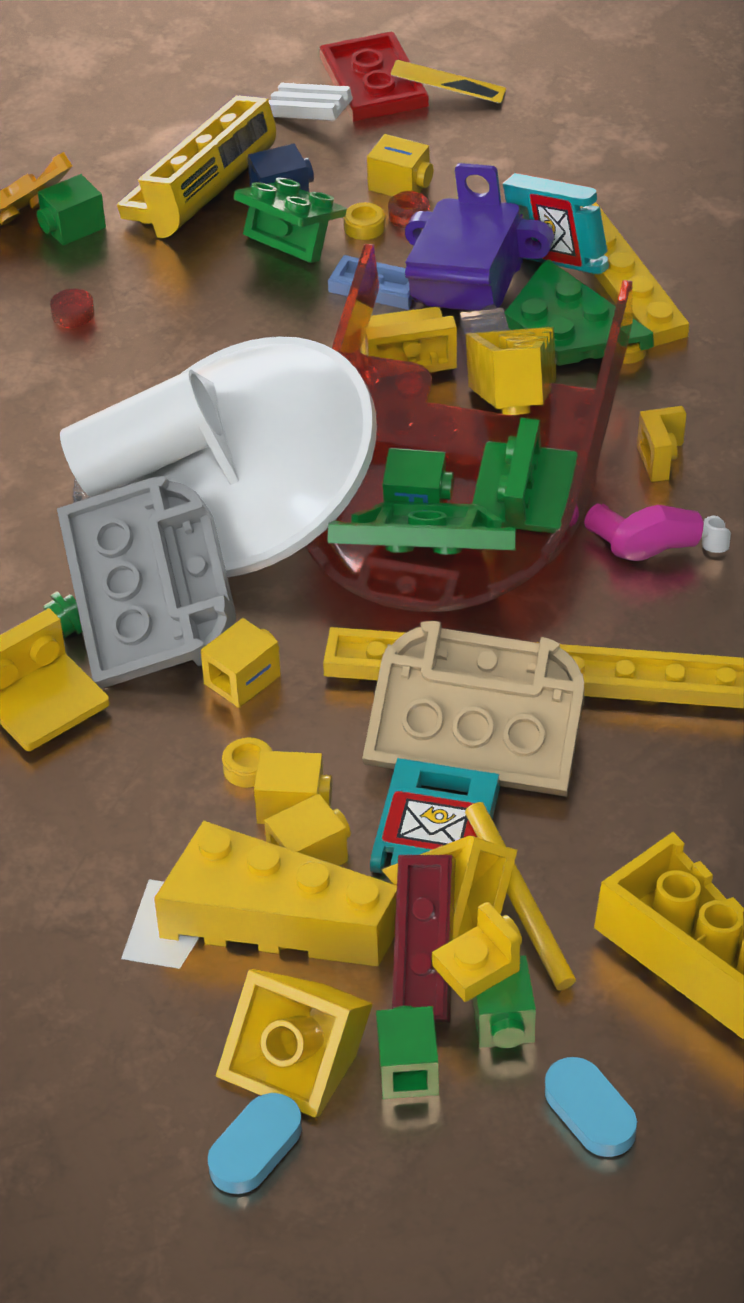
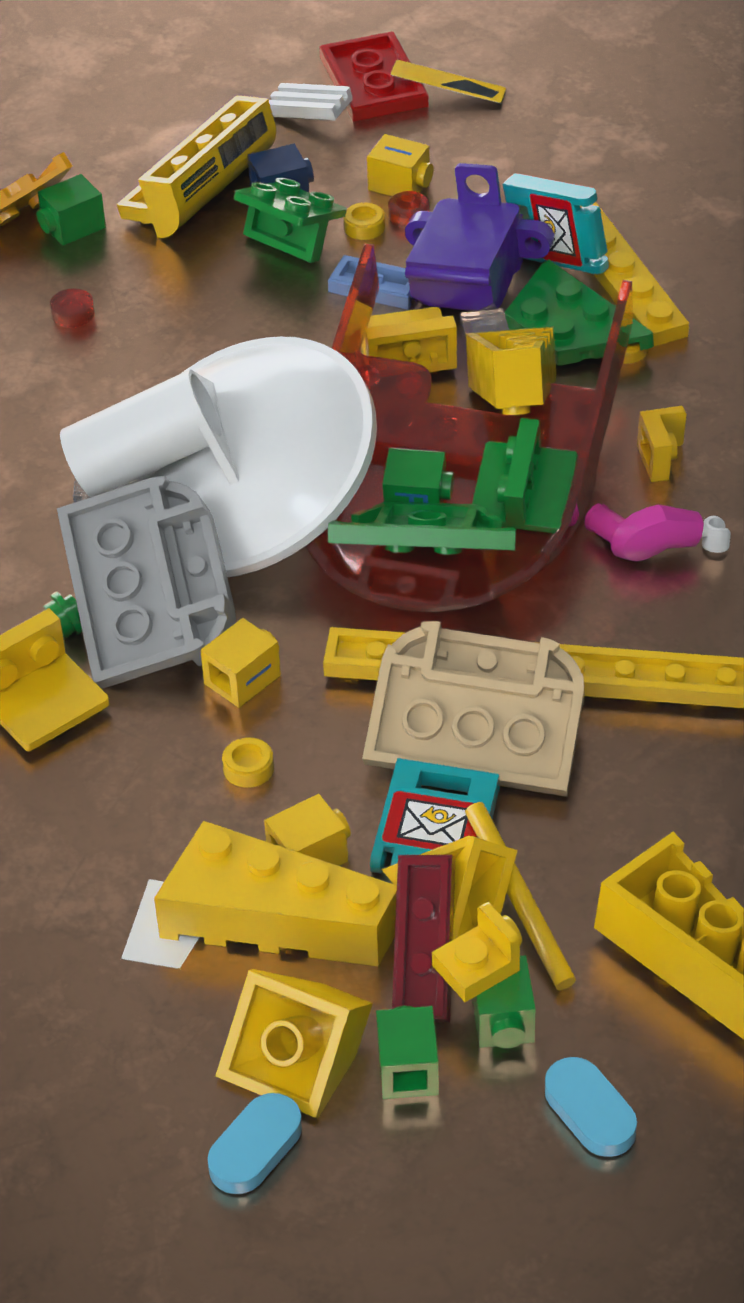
(287, 780): yellow brick -> none

